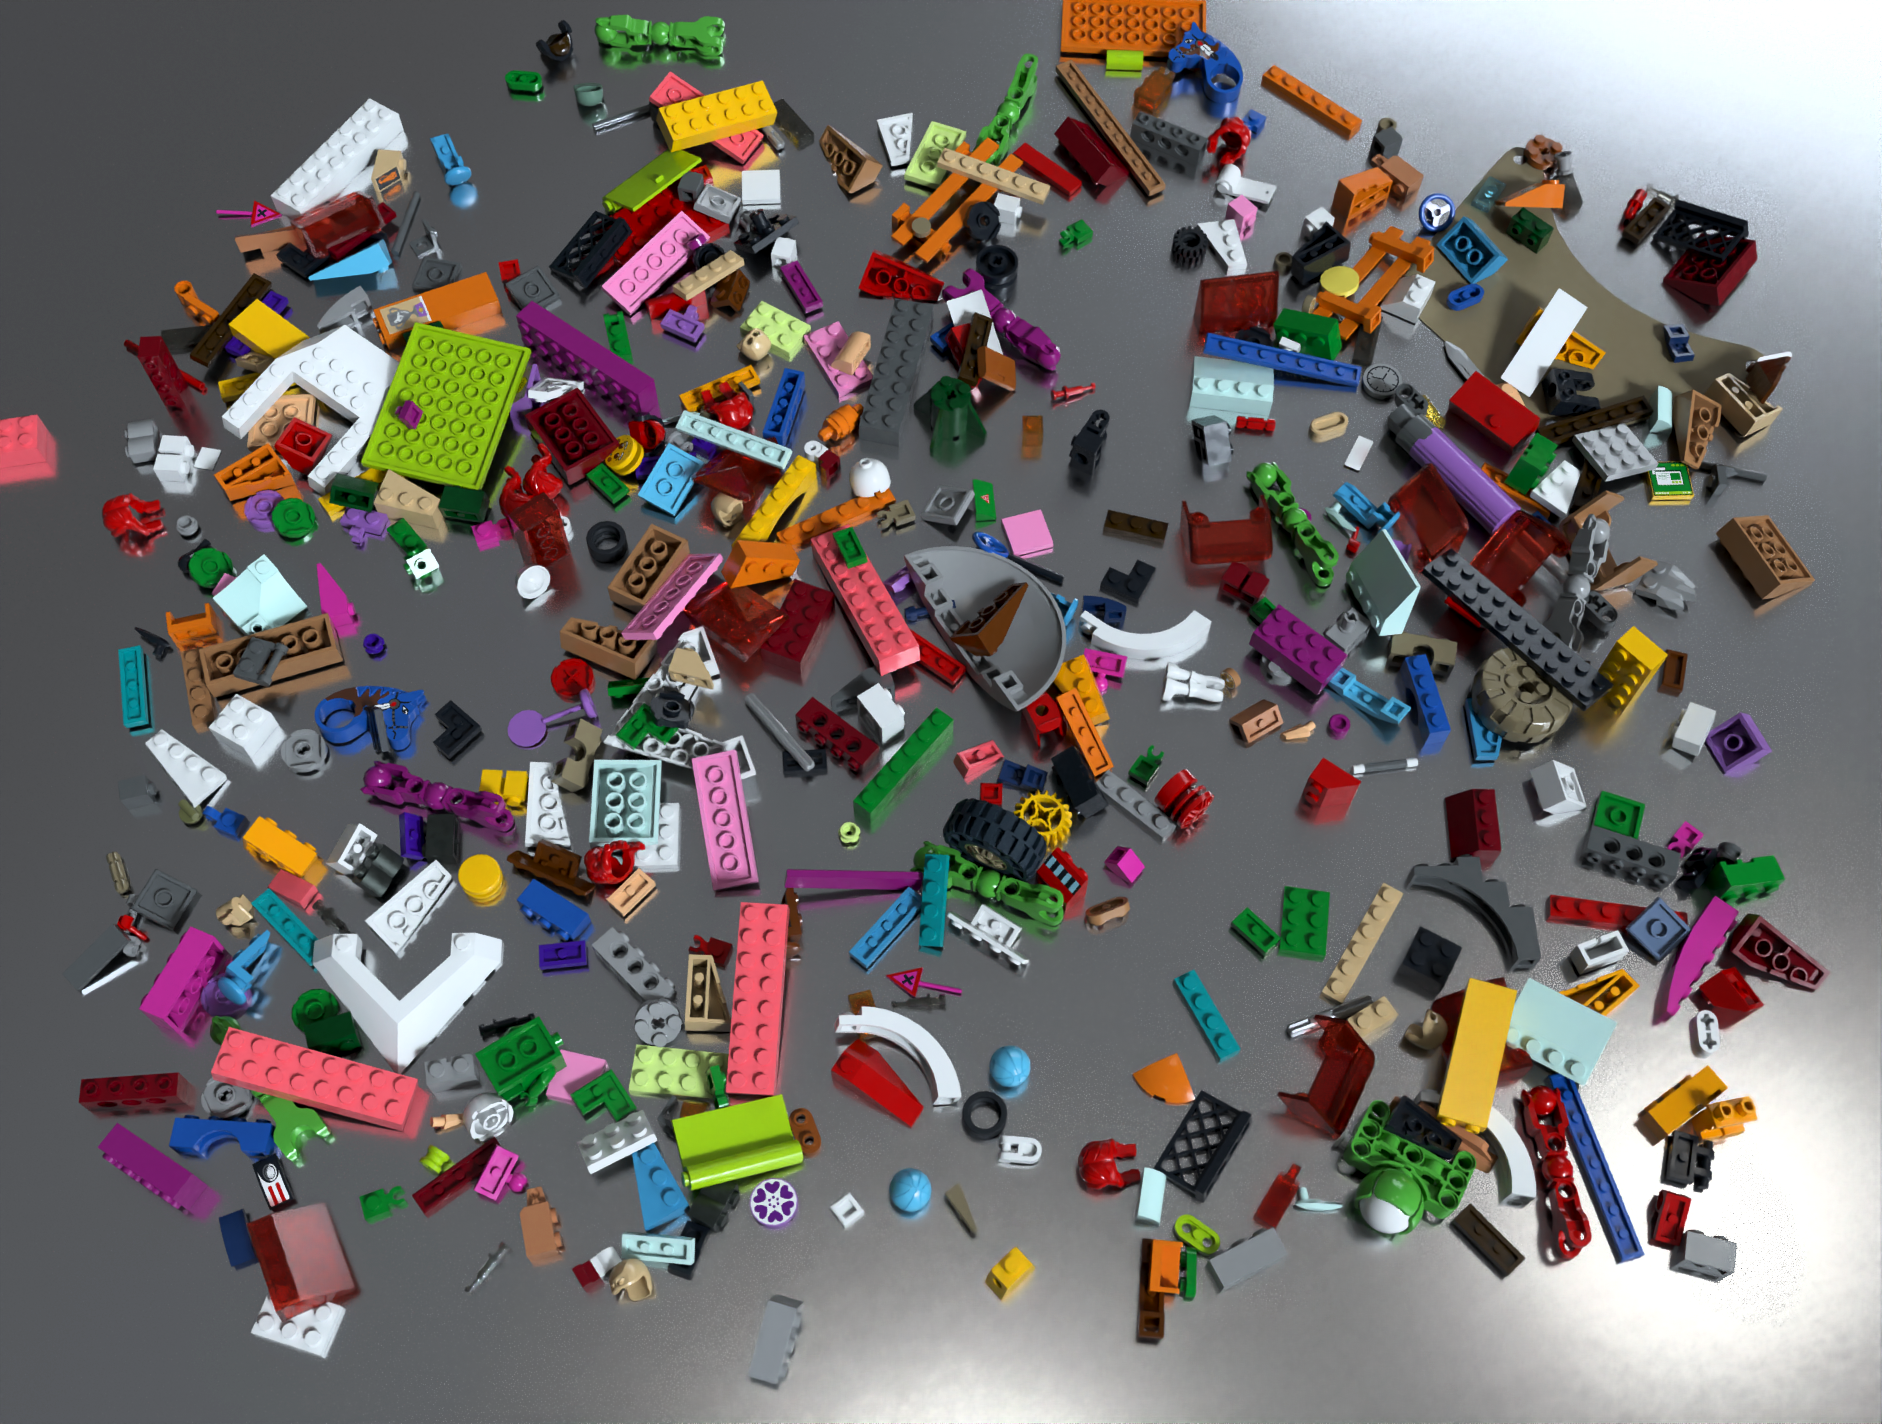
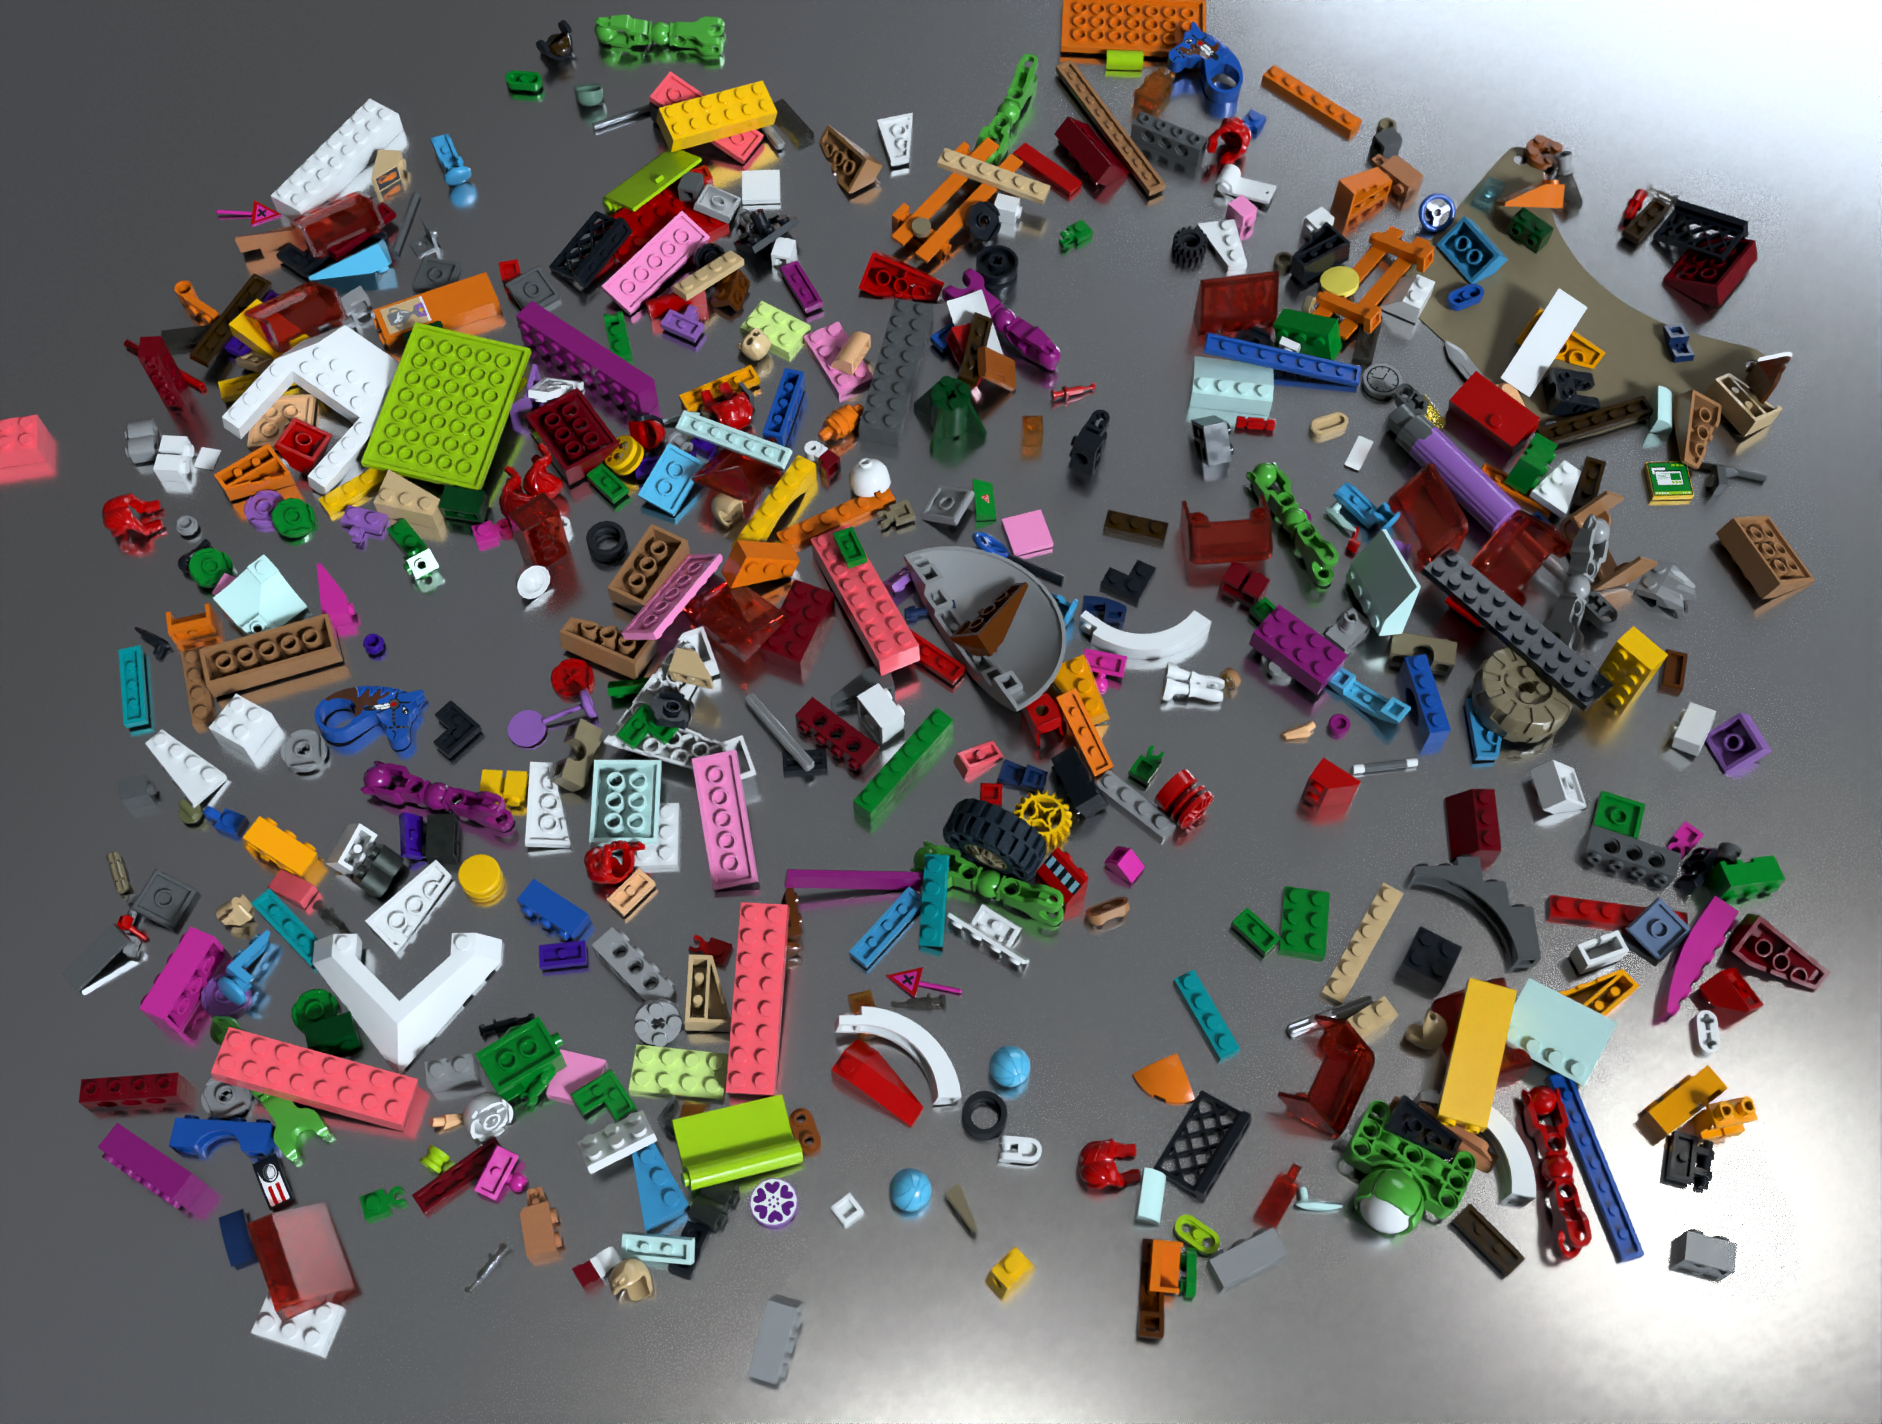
(255, 658): dark grey plate -> none
(296, 314): none -> clear red windscreen
(353, 492): dark green brick -> none
(377, 729): black tile -> none
(409, 414): magenta tile -> none
(555, 865): reddish brown bracket -> none
(696, 241): magenta tile -> none
(716, 1081): green plate -> none
(849, 827): yellowish green plate -> none
(923, 165): yellowish green plate -> none
(1257, 720): nougat panel -> none
(1615, 452): light grey plate -> none
(1672, 1216): red plate -> none

